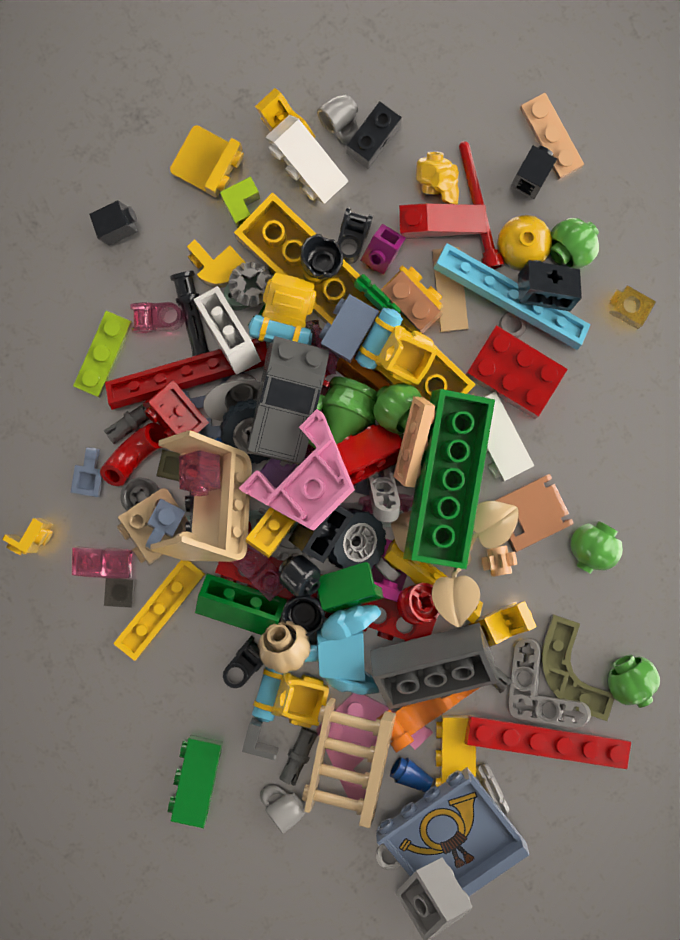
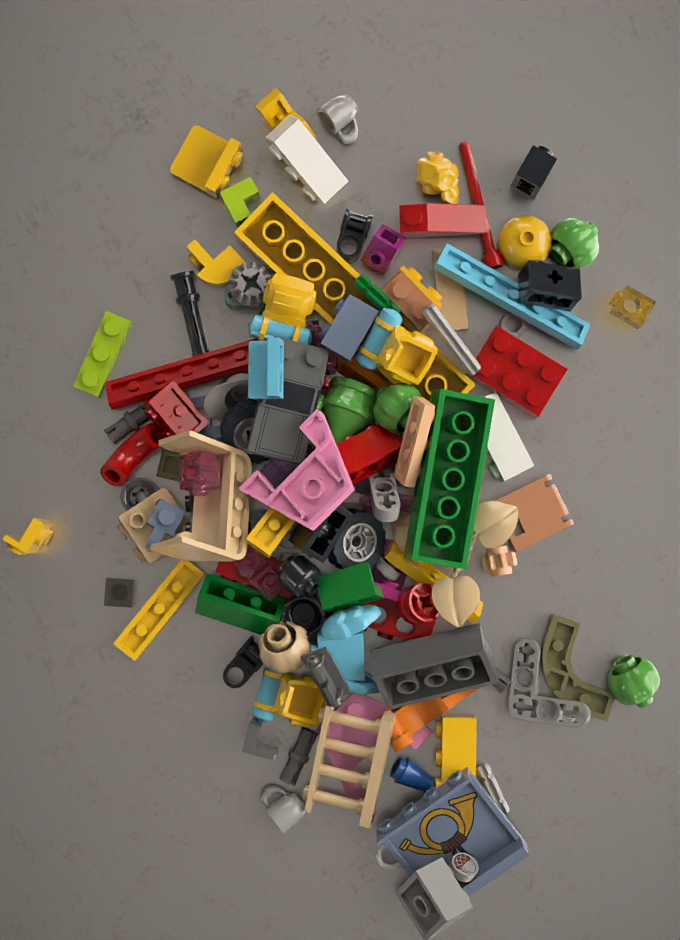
(87, 478): sand blue plate -> none
(101, 562): clear pink slope -> none
(114, 222): black brick -> none
(150, 317): clear pink piece -> none
(195, 781): green brick -> none
(227, 330): white brick -> none
(266, 369): none -> medium azure panel
(321, 257): black hair -> none
(326, 676): none -> dark grey hinge
(373, 135): black brick -> none
(451, 339): none -> light grey axle
(464, 867): none -> light grey tile
(506, 622): yellow brick -> none
(547, 742): red plate -> none
(552, 134): light nougat plate -> none
(596, 547): bright green plant -> none

